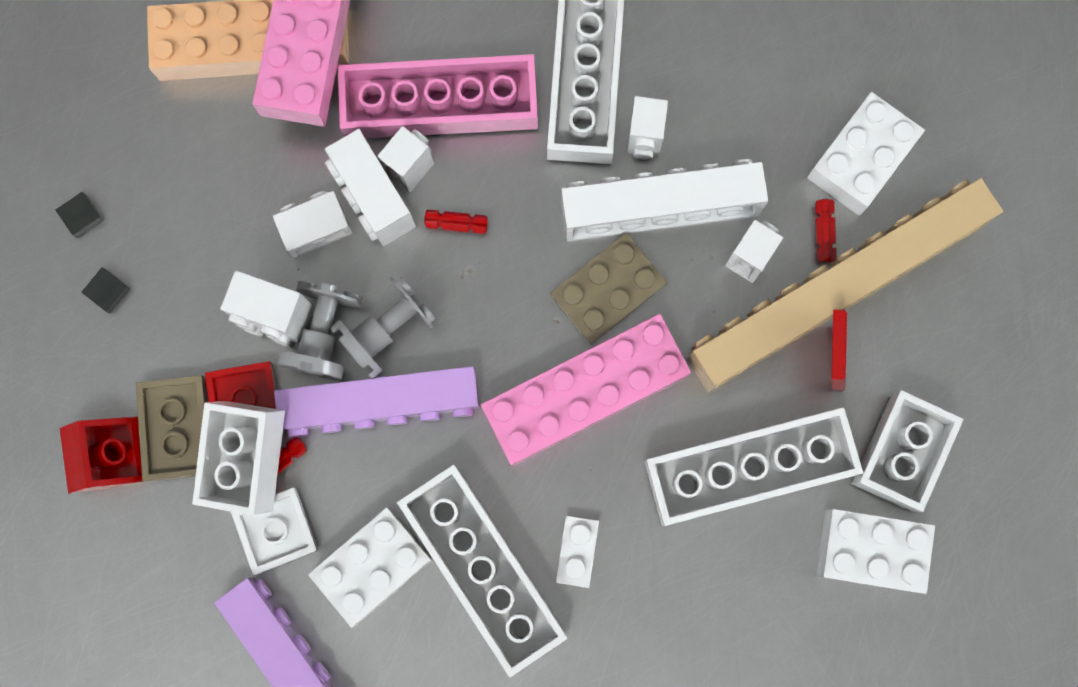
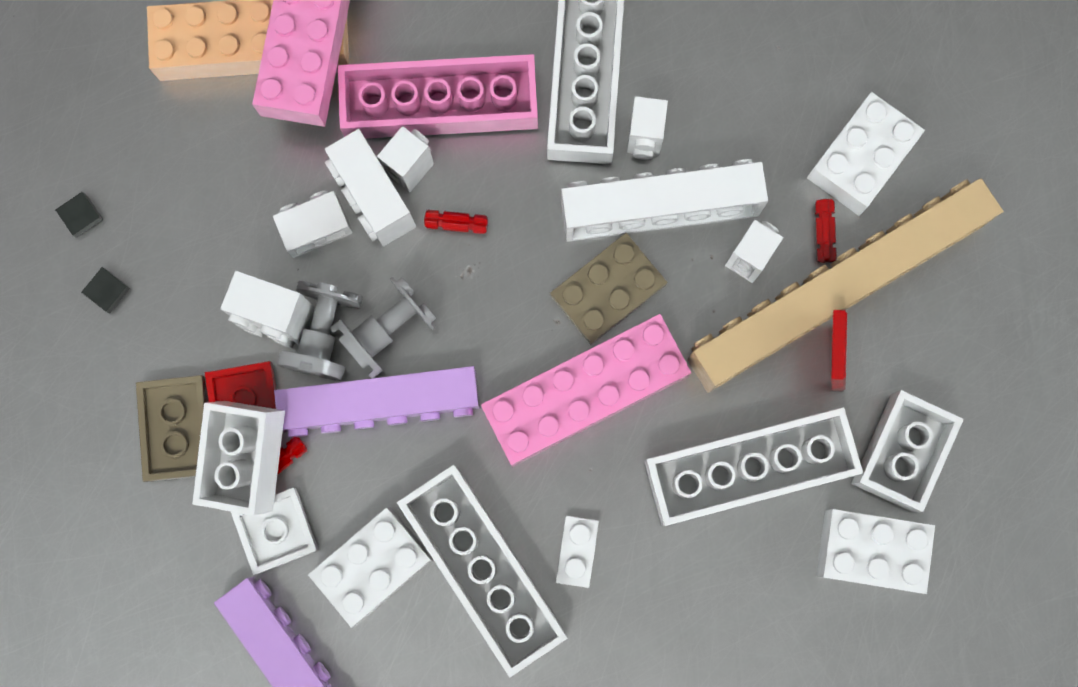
(101, 454): red slope -> none

